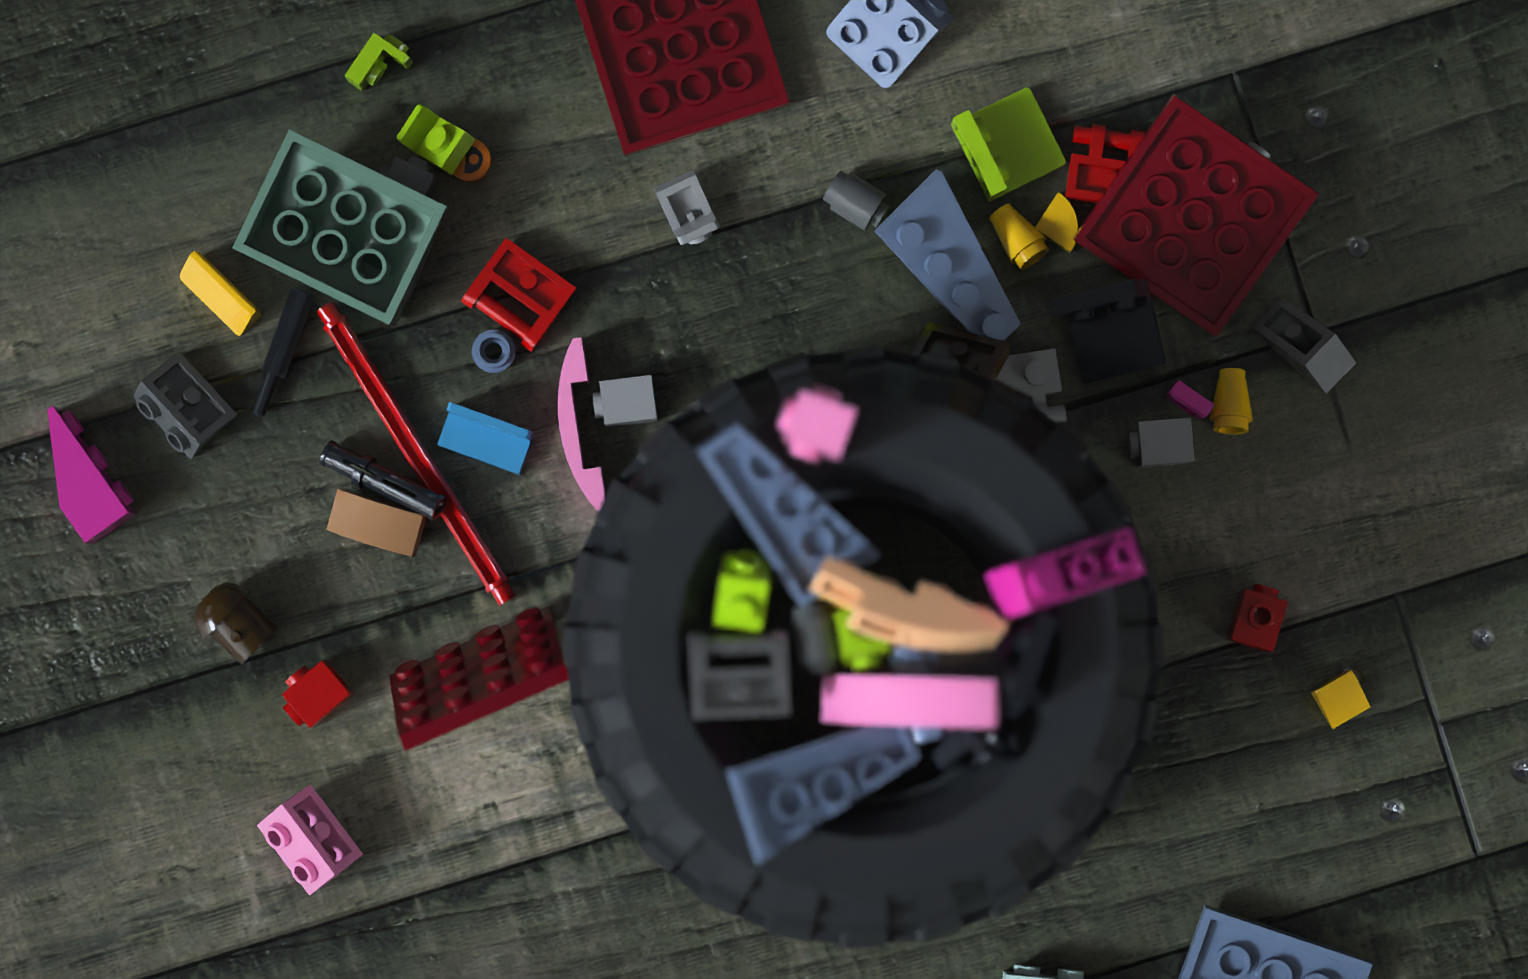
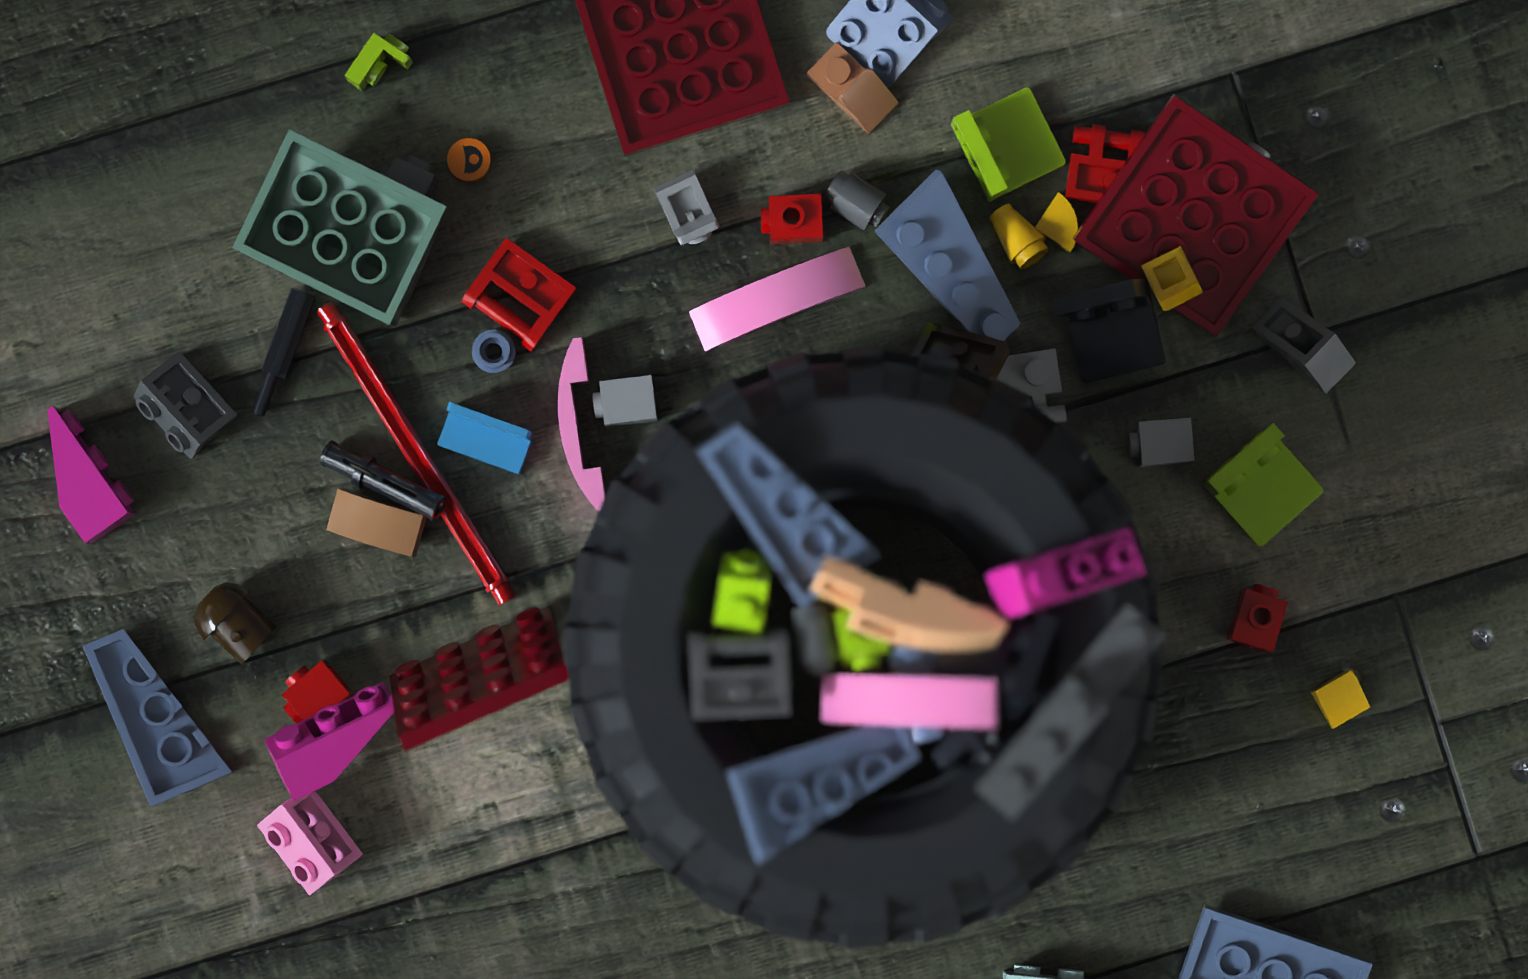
(156, 730): none -> sand blue wing
(219, 293): yellow slope -> none
(326, 743): none -> dark pink slope
(435, 139): lime bracket -> none
(776, 298): none -> bright pink slope
(793, 219): none -> red brick
(816, 425): bright pink brick -> none
(853, 87): none -> nougat slope
(1069, 712): none -> dark grey bracket
(1172, 279): none -> yellow slope
(1189, 400): dark pink tile -> none
(1232, 403): yellow cone -> none
(1263, 486): none -> lime bracket

